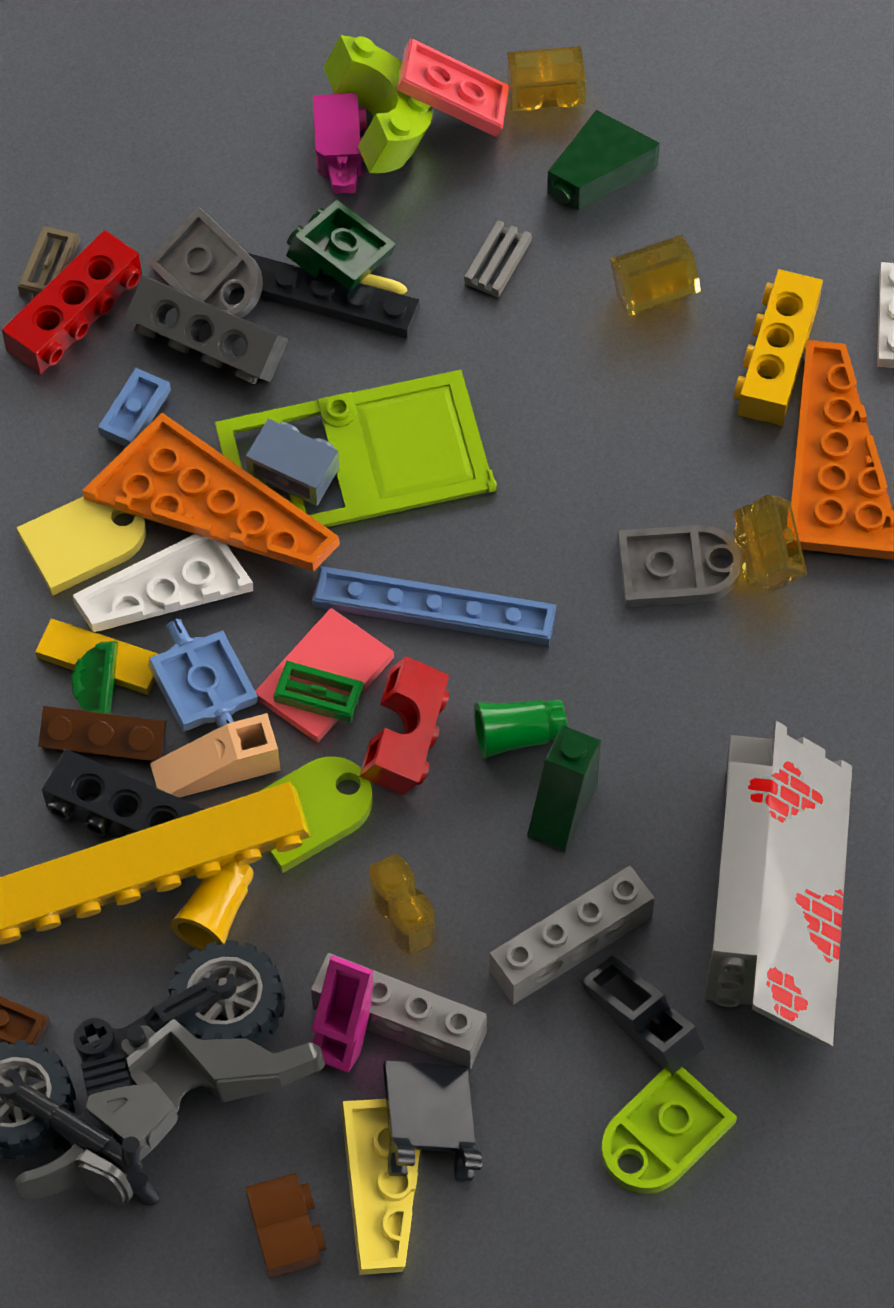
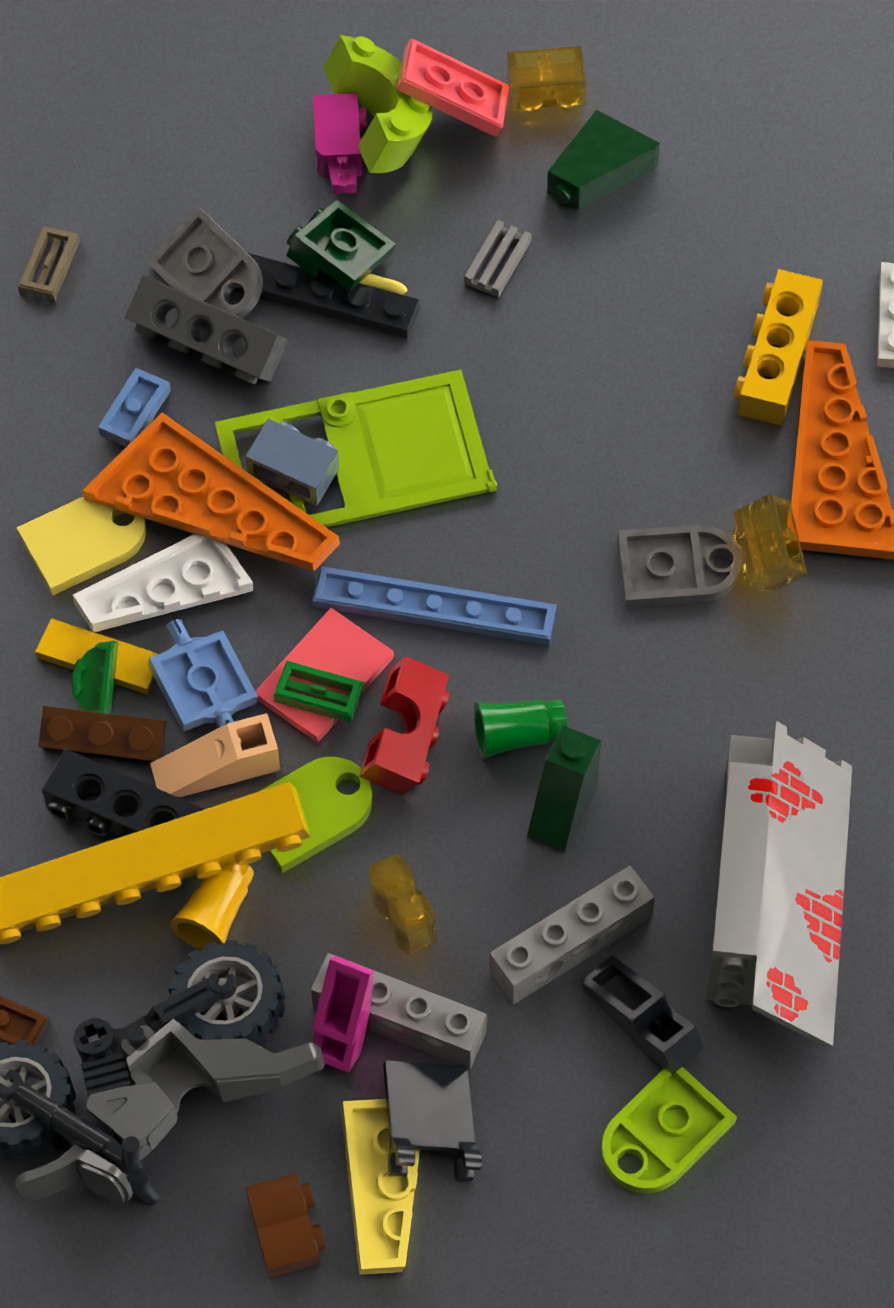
(76, 283): red brick -> none
(655, 275): clear yellow brick -> none

